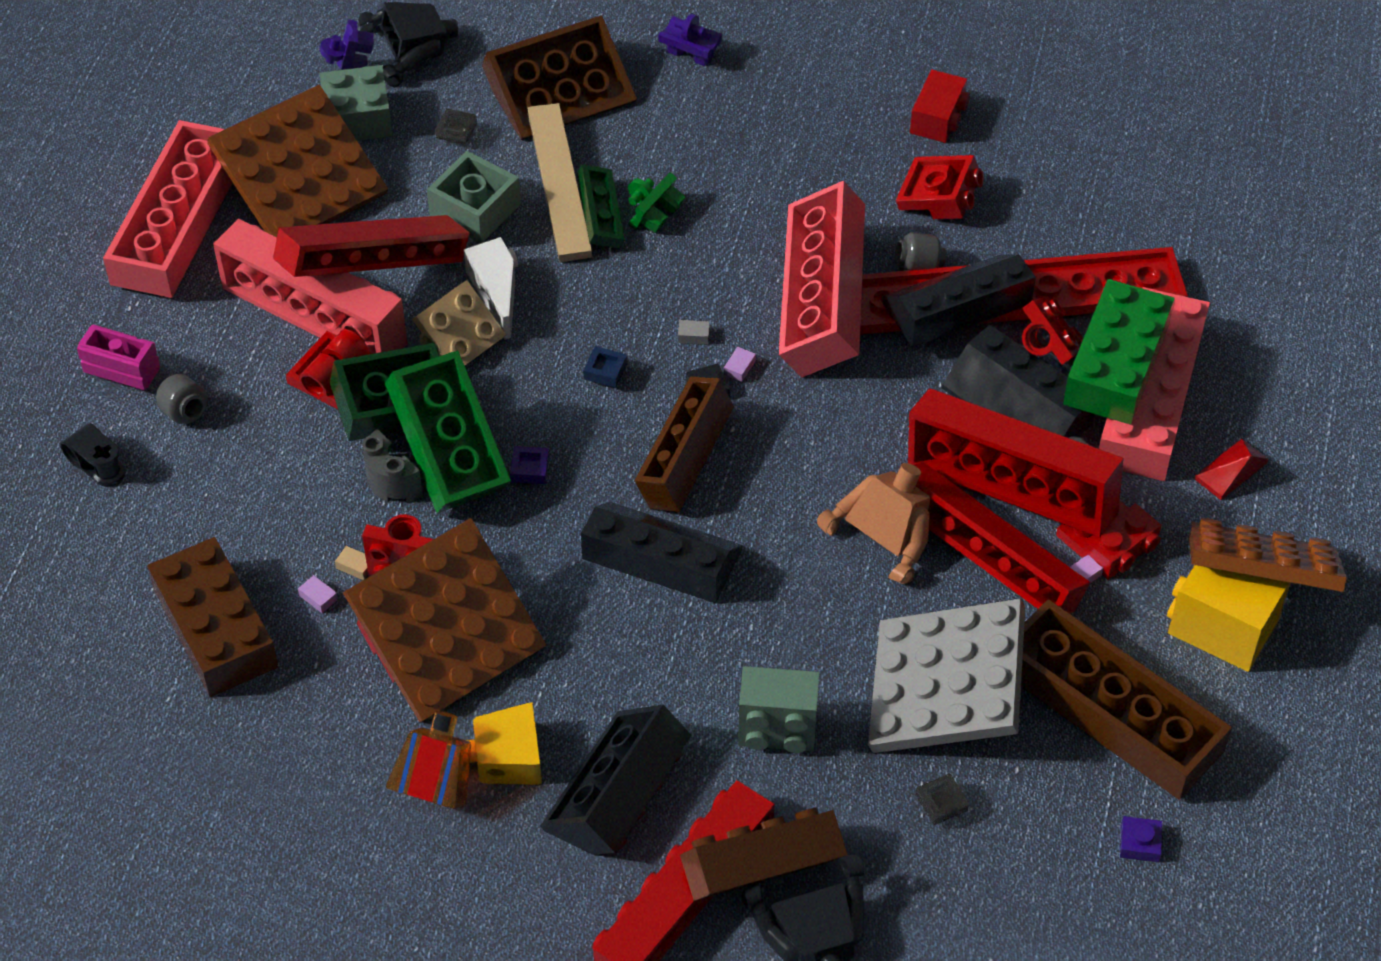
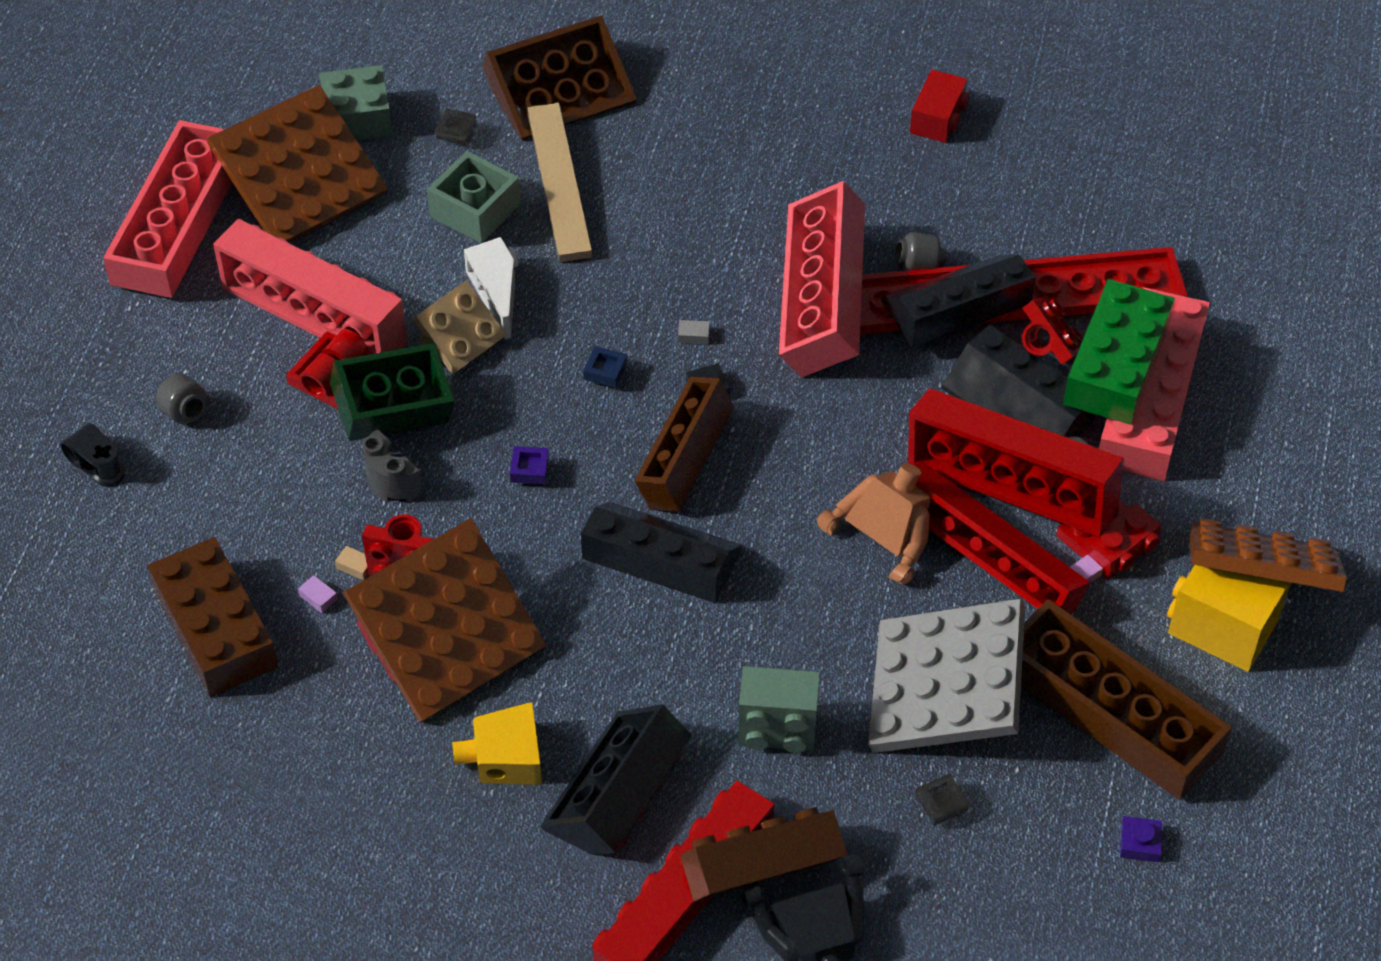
(118, 357): dark pink brick -> none
(344, 51): dark purple hips -> none
(370, 245): red brick -> none
(412, 34): black torso -> none
(434, 764): torso -> none
(447, 431): green brick -> none
(600, 206): dark green plate -> none
(649, 200): green hips -> none
(690, 37): dark purple hips -> none
(739, 364): lavender piece -> none
(941, 185): red plate -> none
(1231, 469): red slope -> none

